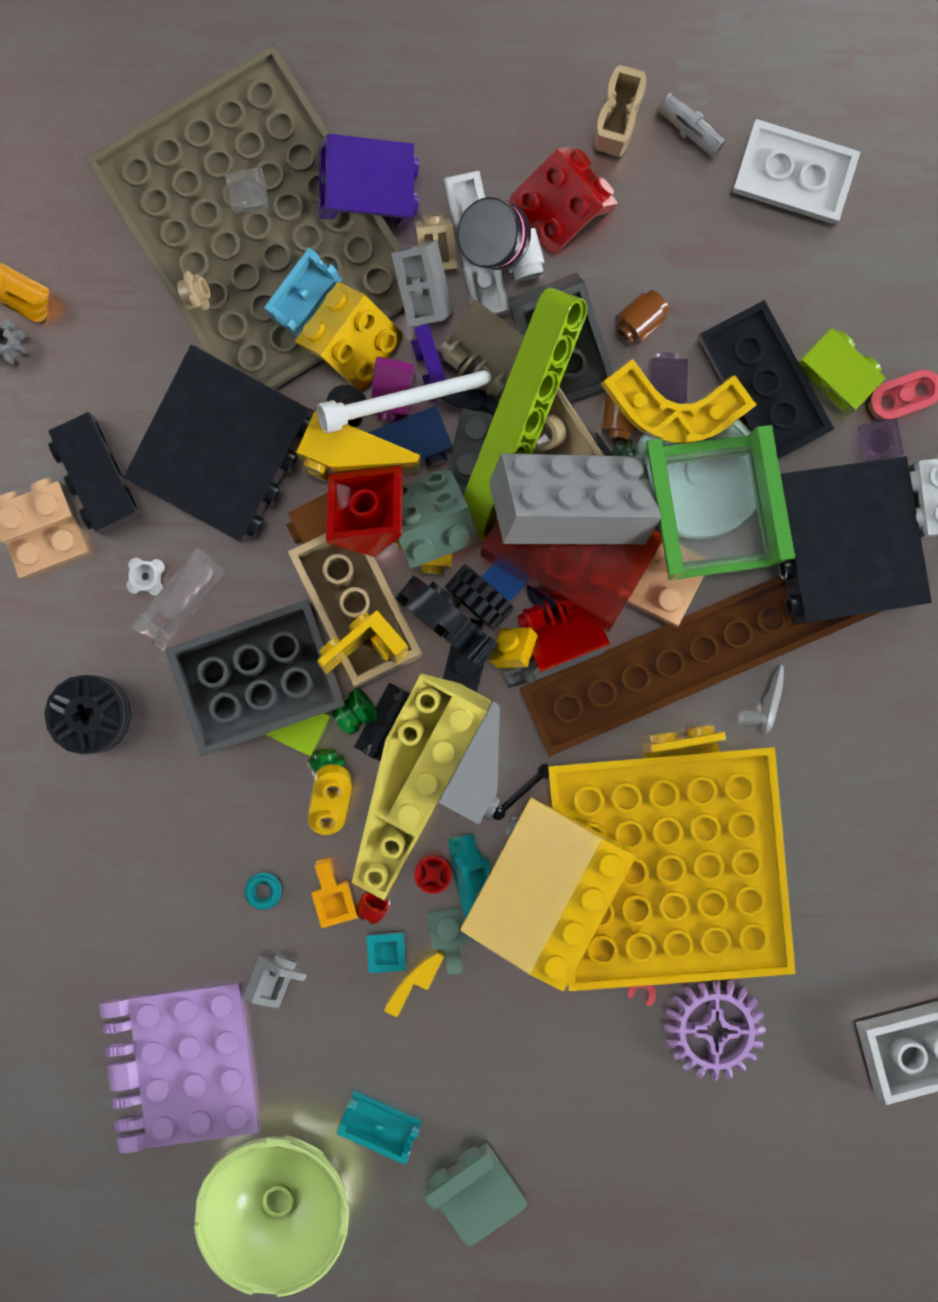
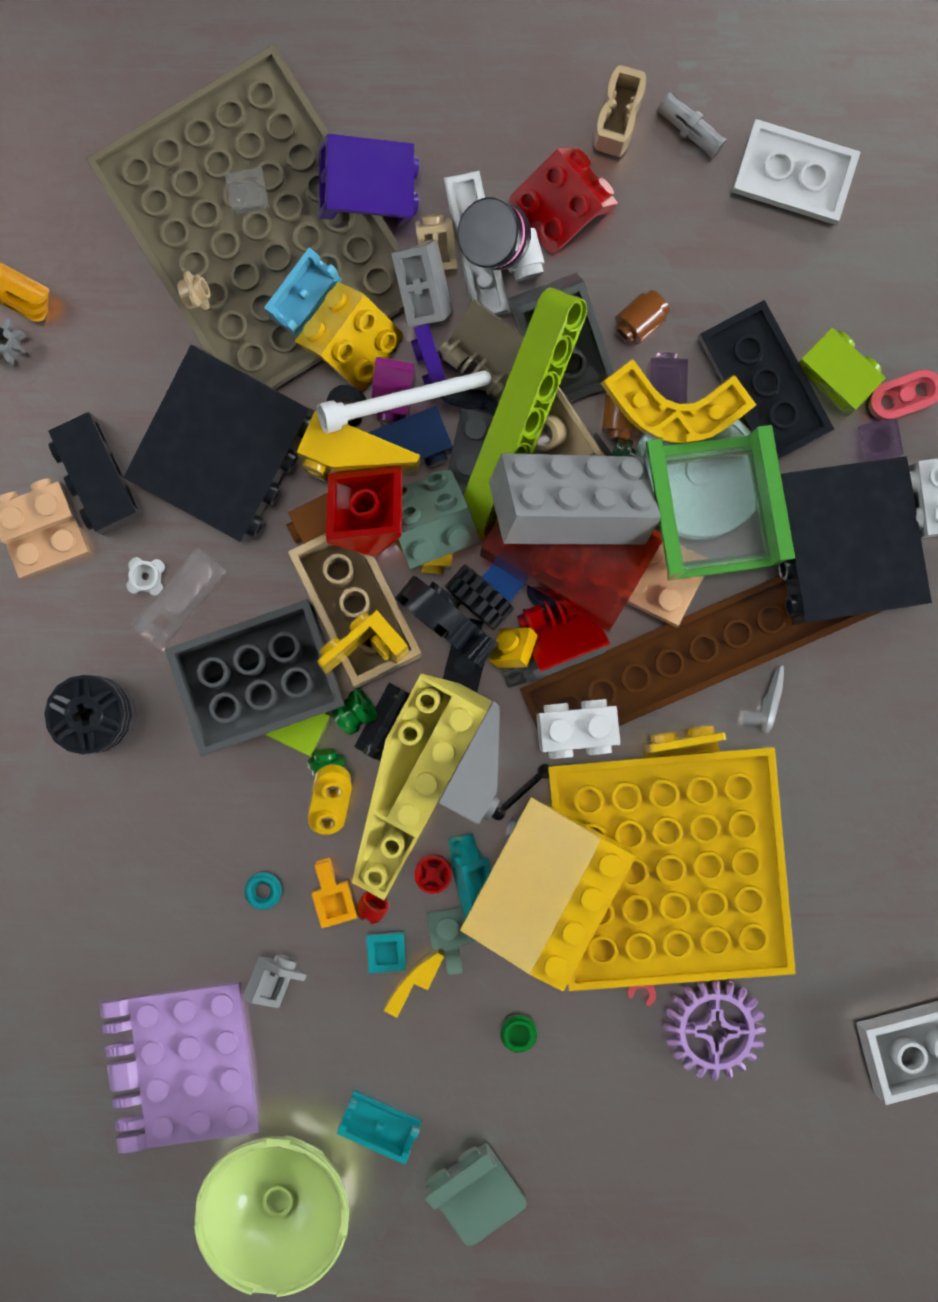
(518, 1033): none -> green plate
(589, 728): none -> white brick

